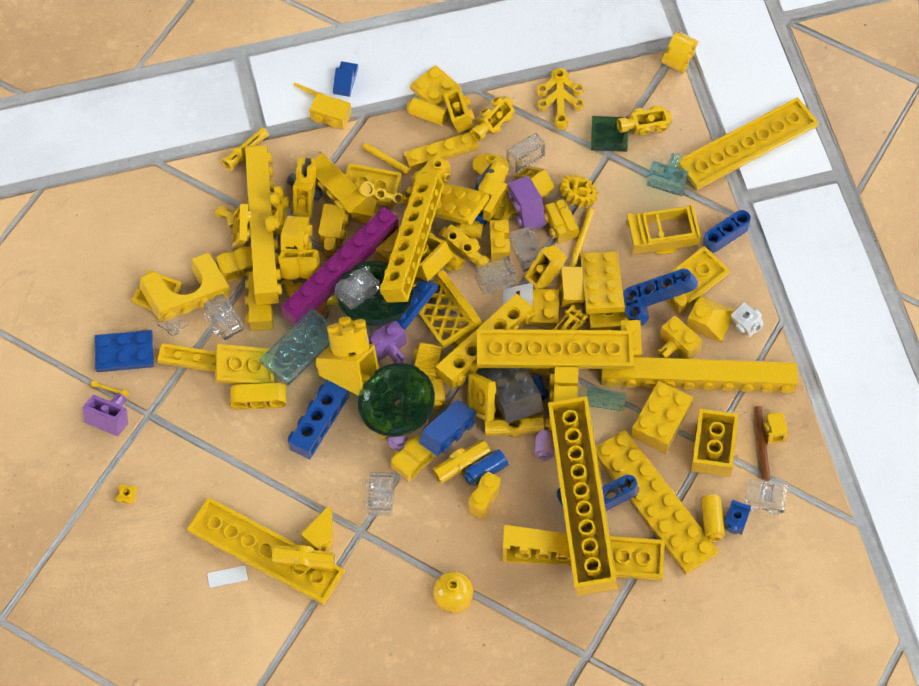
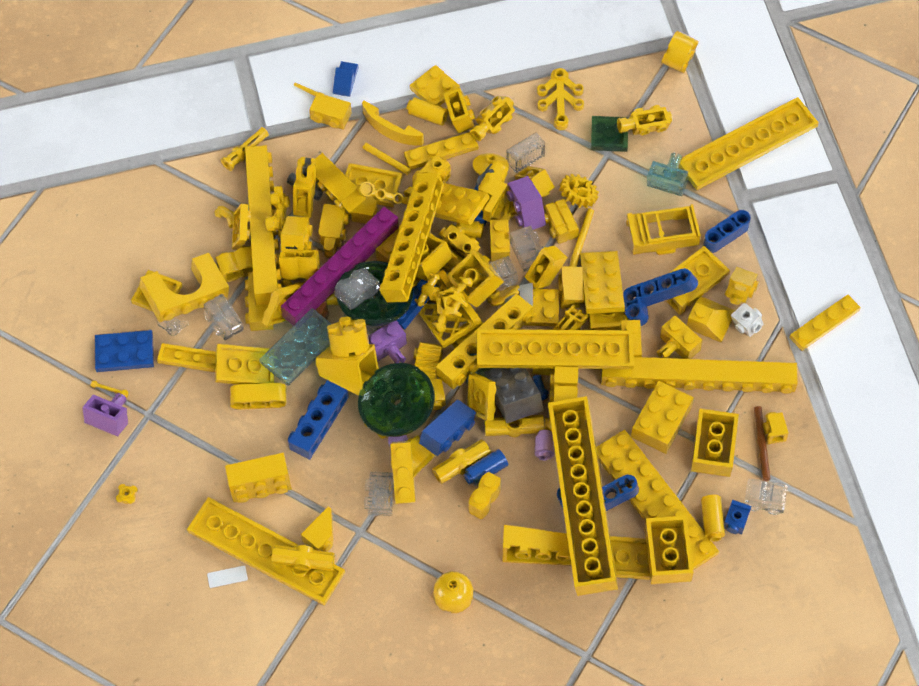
(258, 477): none -> yellow brick
(273, 312): none -> yellow plate
(403, 472): none -> yellow arch
(408, 136): none -> yellow slope
(447, 301): none -> yellow piece
(483, 275): none -> yellow brick
(498, 297): none -> yellow plate
(606, 399): clear light blue slope -> none
(668, 549): none -> yellow brick
(741, 286): none -> yellow hinge
(824, 322): none -> yellow plate

